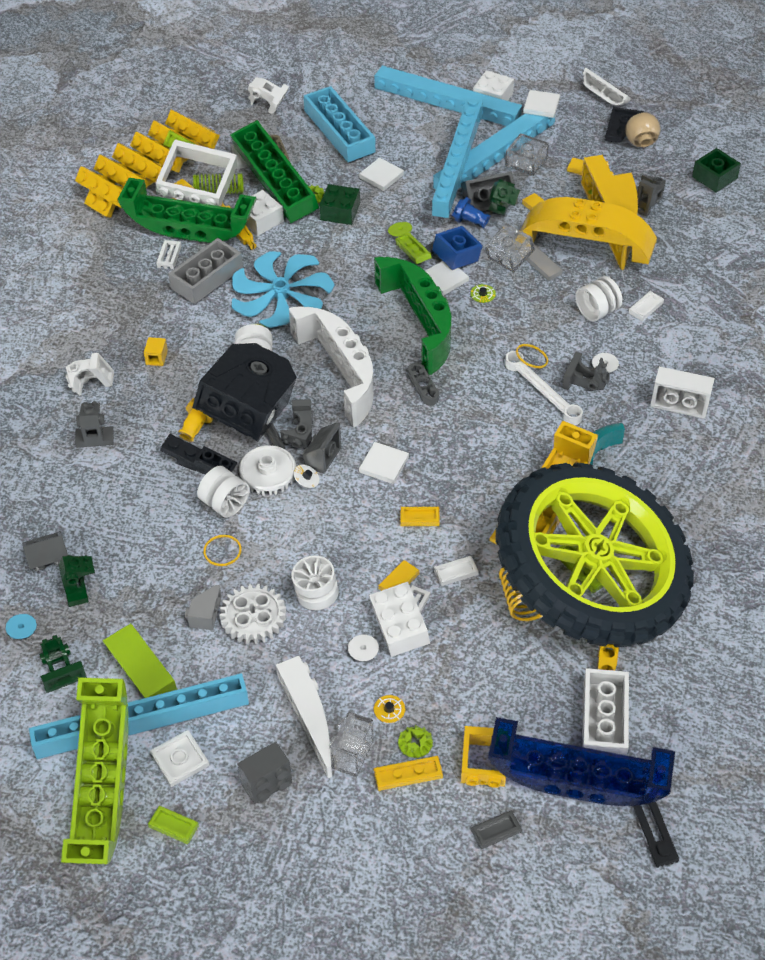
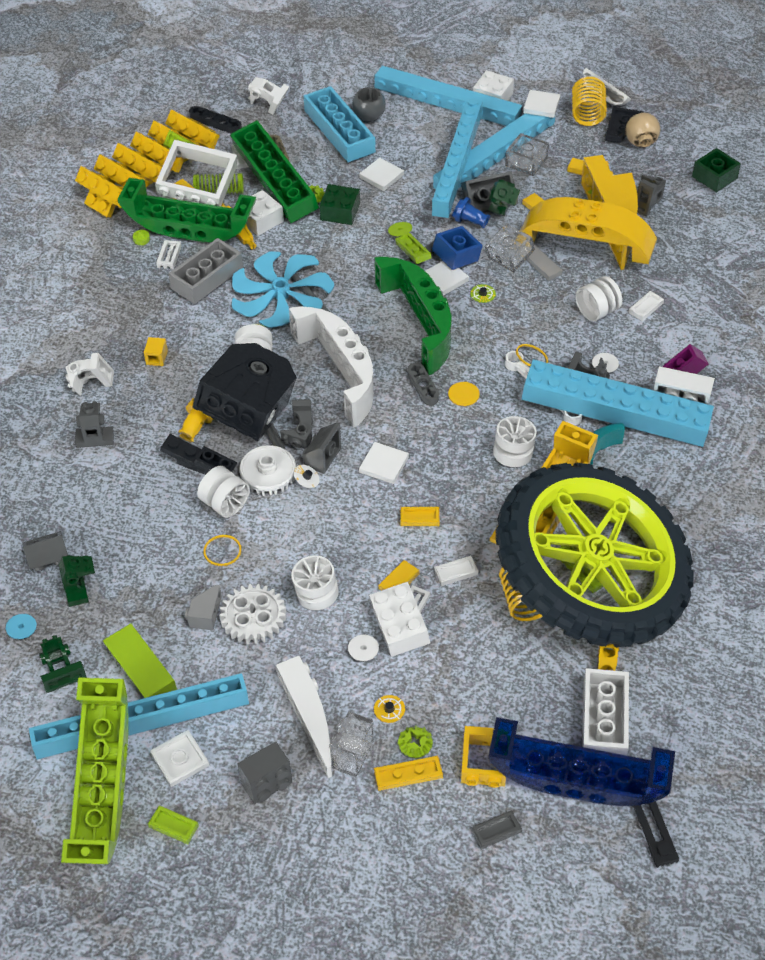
(141, 237): none -> lime tile
(200, 115): none -> black beam
(368, 104): none -> dark grey wheel
(463, 393): none -> yellow piece
(514, 441): none -> white wheel
(601, 100): none -> yellow piece
(618, 403): none -> medium azure brick
(688, 360): none -> magenta slope

